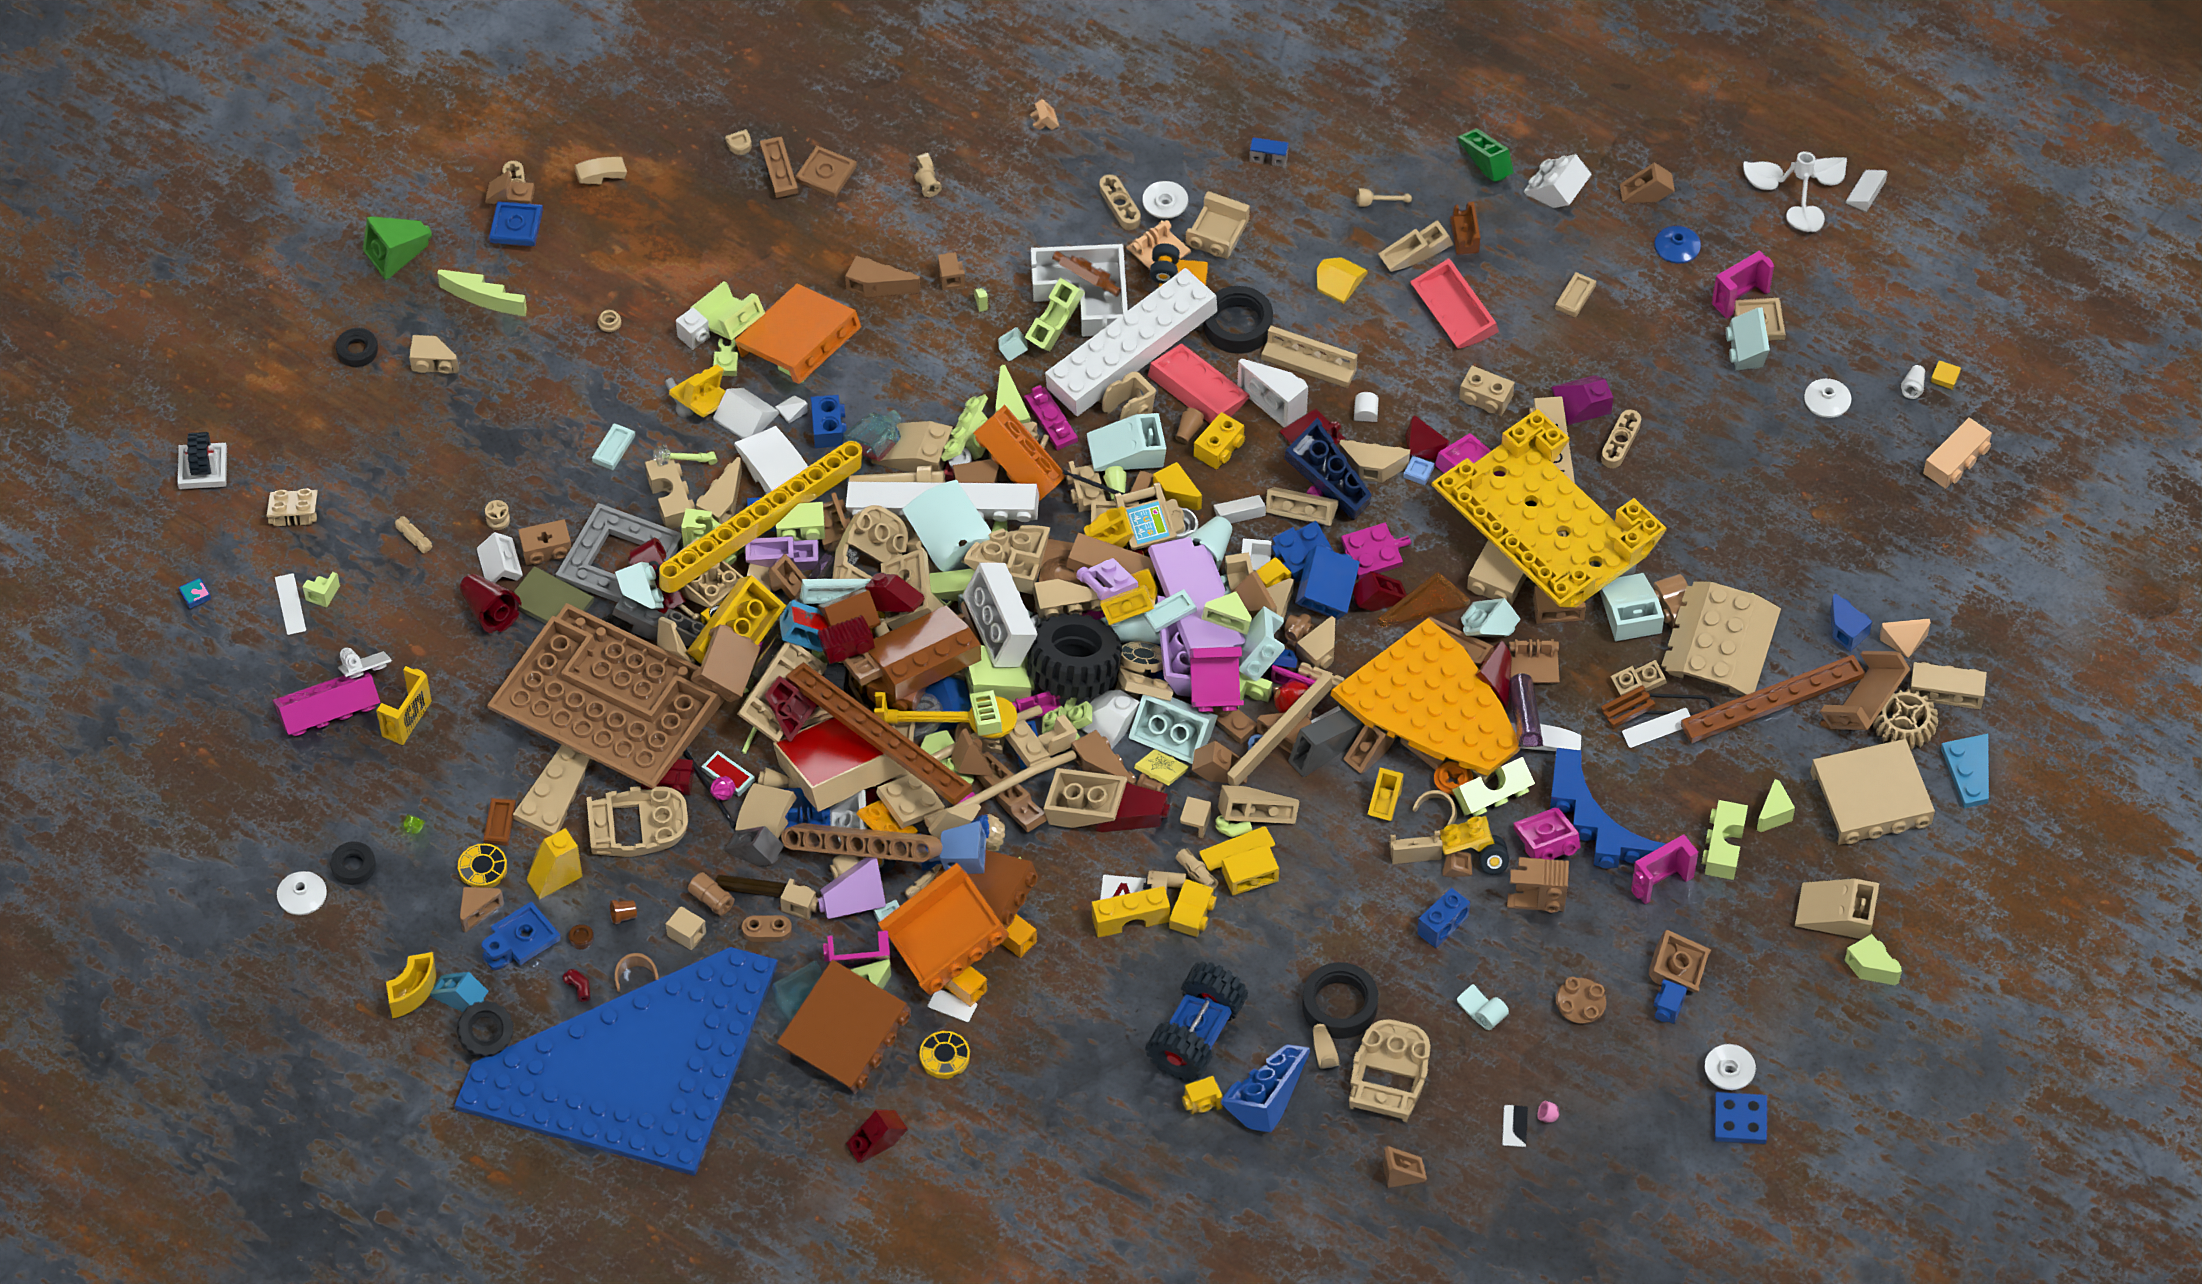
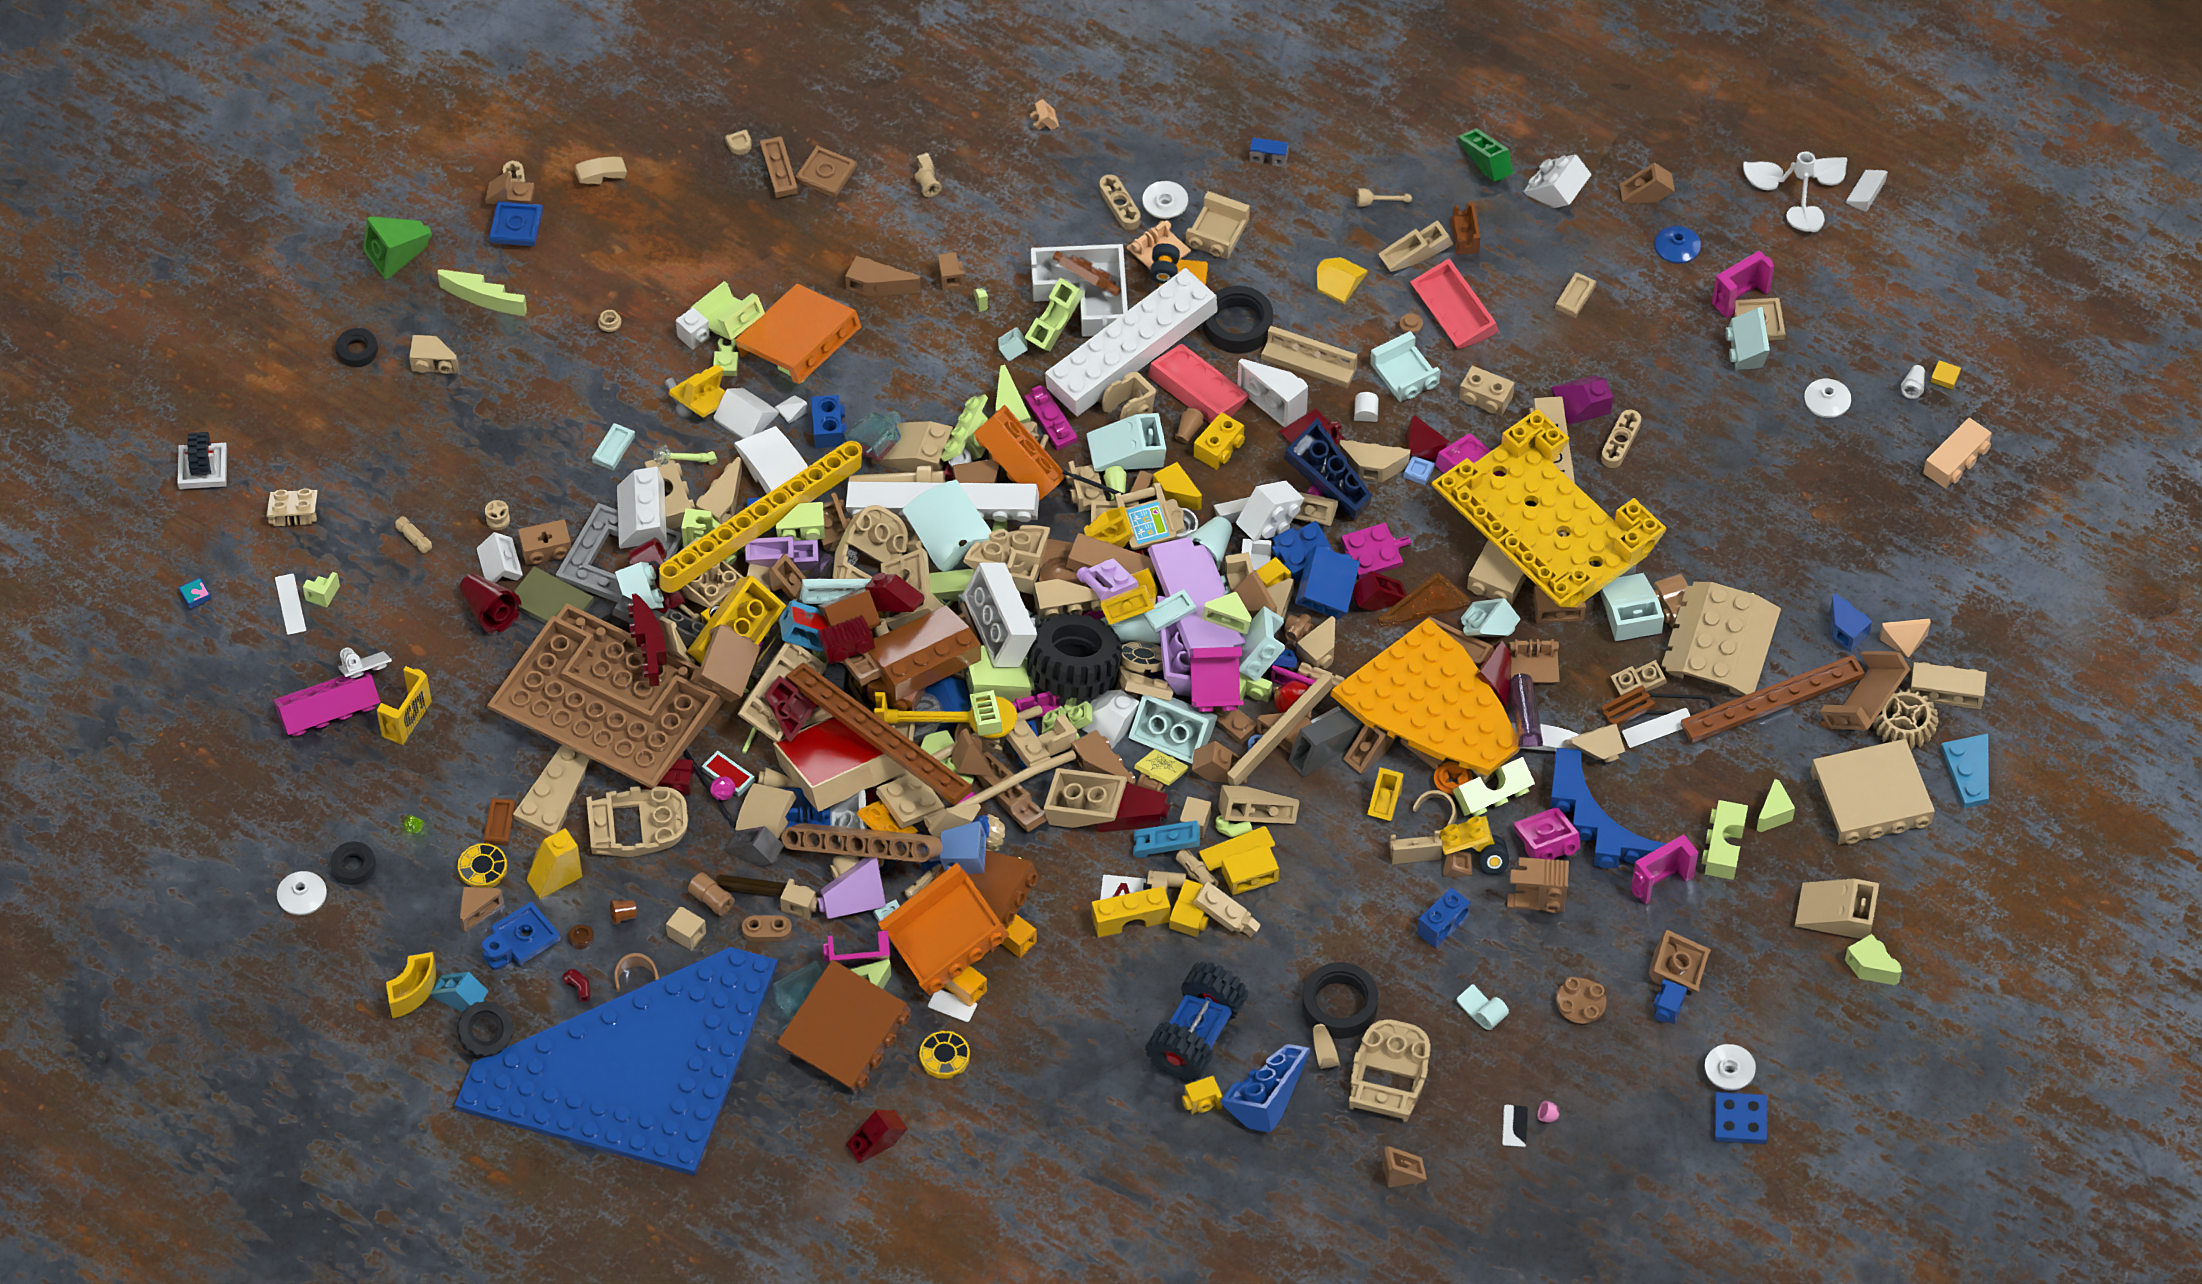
(641, 508): none -> white slope
(648, 637): none -> dark red slope
(1166, 838): none -> dark azure plate
(1225, 910): none -> tan hinge
(1270, 510): none -> white brick
(1404, 367): none -> light aqua panel
(1411, 322): none -> medium nougat plate
(1599, 743): none -> tan slope

